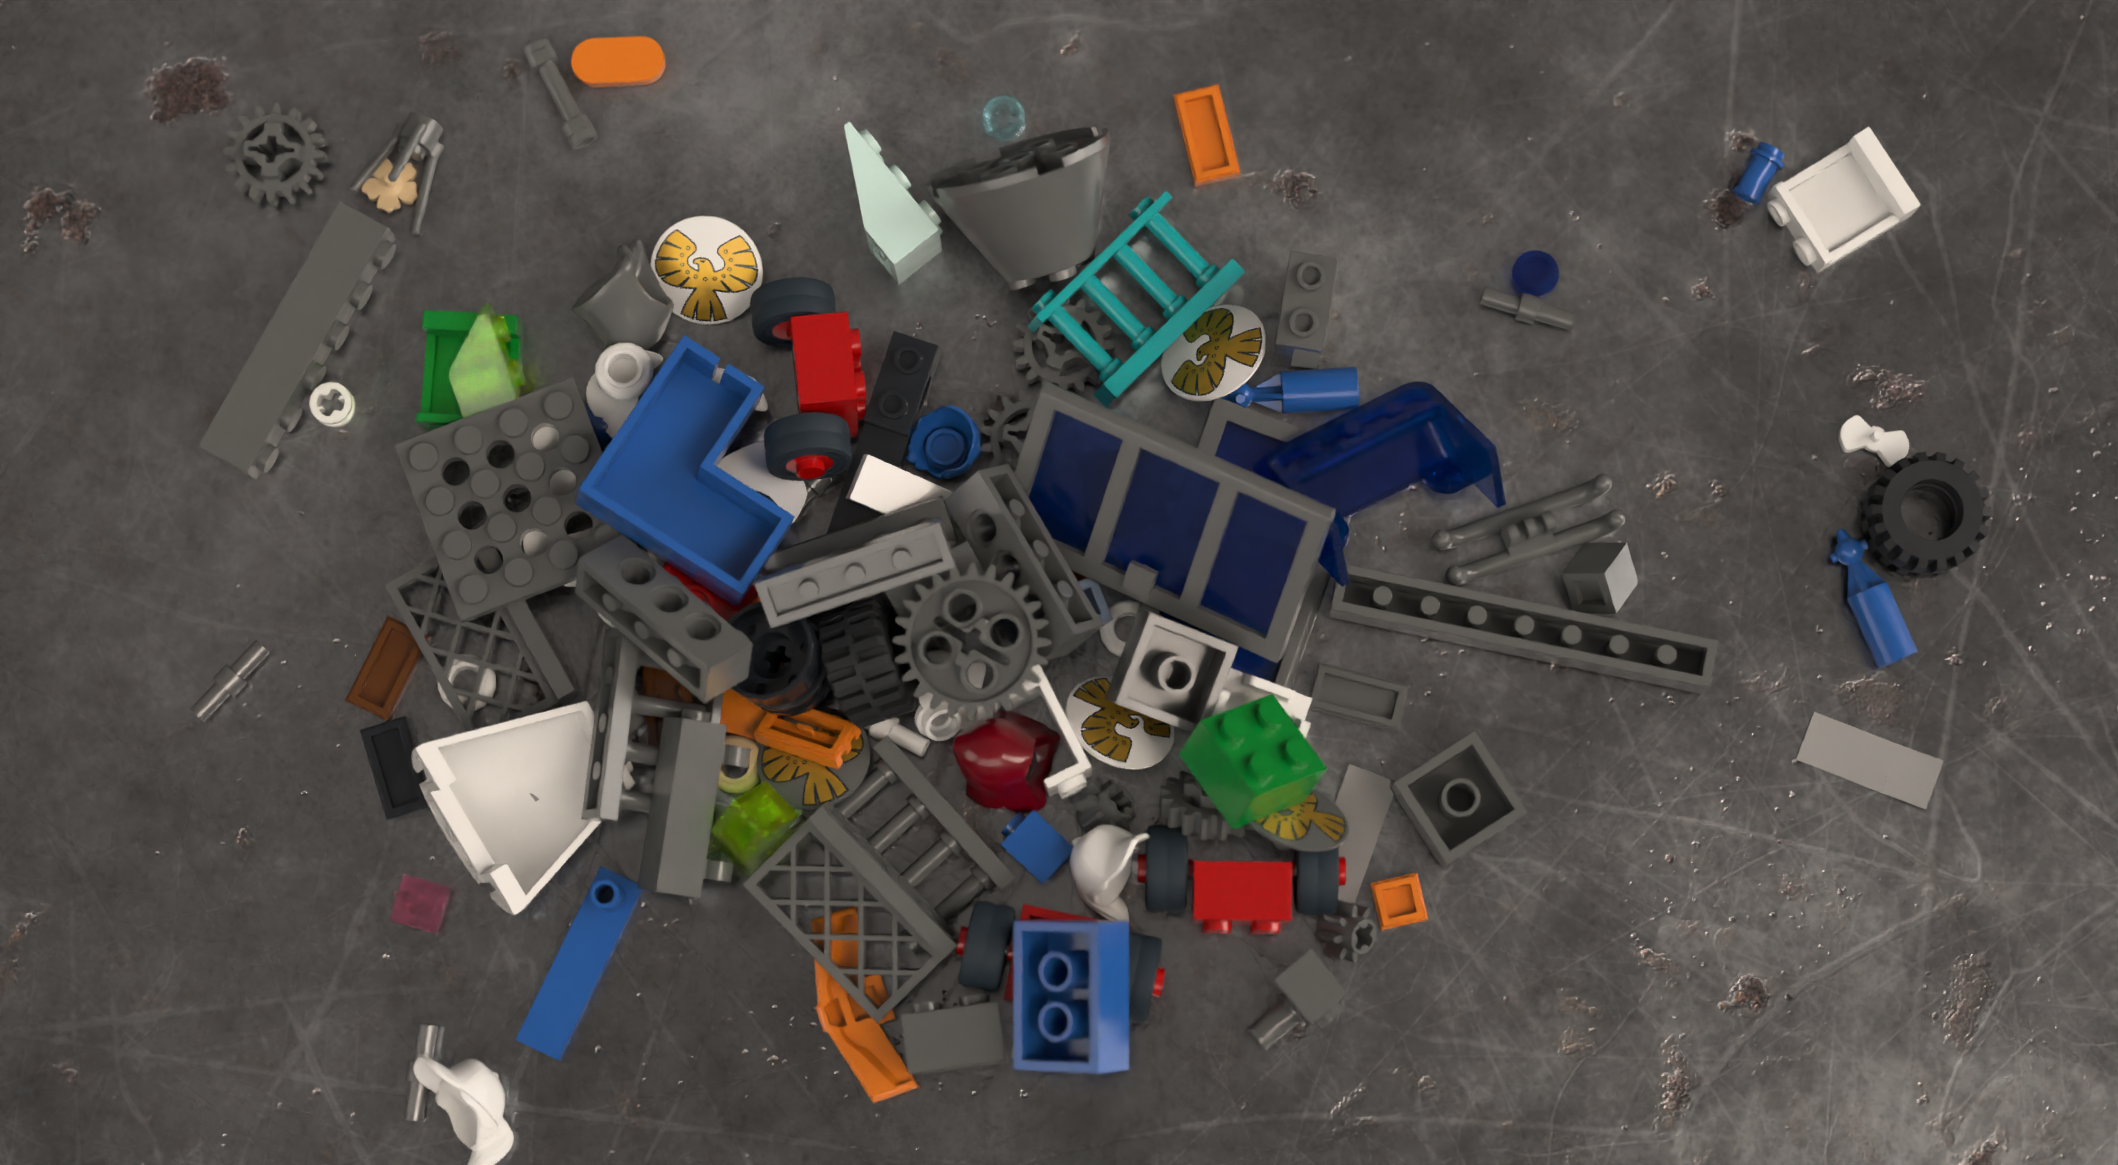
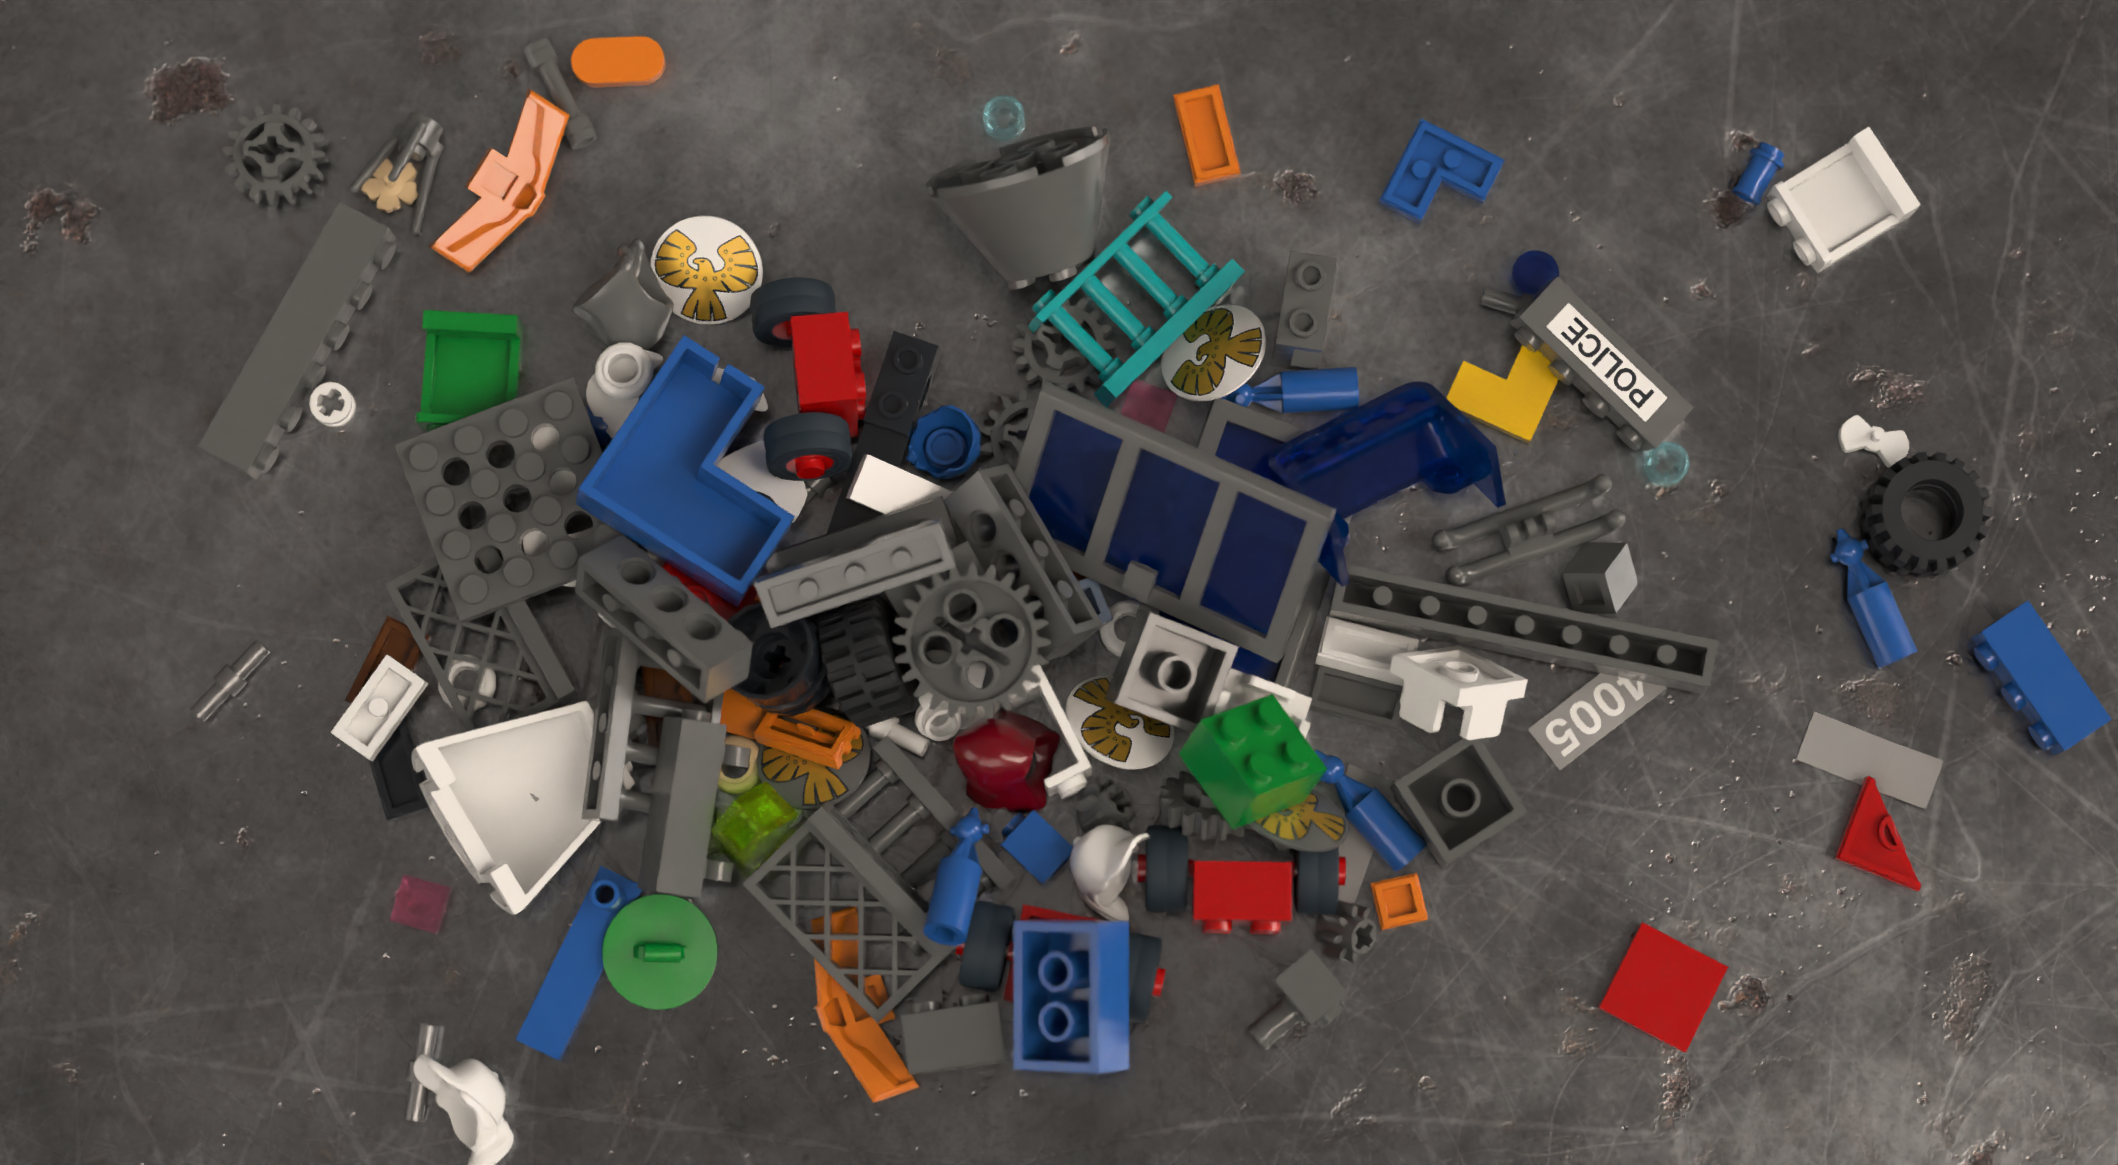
(379, 708): none -> white plate
(482, 367): clear neon green slope -> none
(507, 186): none -> plate
(659, 951): none -> green shield
(896, 226): light aqua slope -> none
(956, 885): none -> blue wheel
(1149, 405): none -> clear pink tile
(1362, 649): none -> white tile
(1373, 816): none -> blue wheel
(1437, 159): none -> blue tile
(1456, 678): none -> white panel
(1510, 403): none -> yellow tile
(1590, 715): none -> light grey sticker
(1600, 365): none -> dark grey brick
(1662, 987): none -> red tile
(1680, 467): none -> clear light blue bush
(1873, 841): none -> red tile
(2039, 679): none -> blue brick

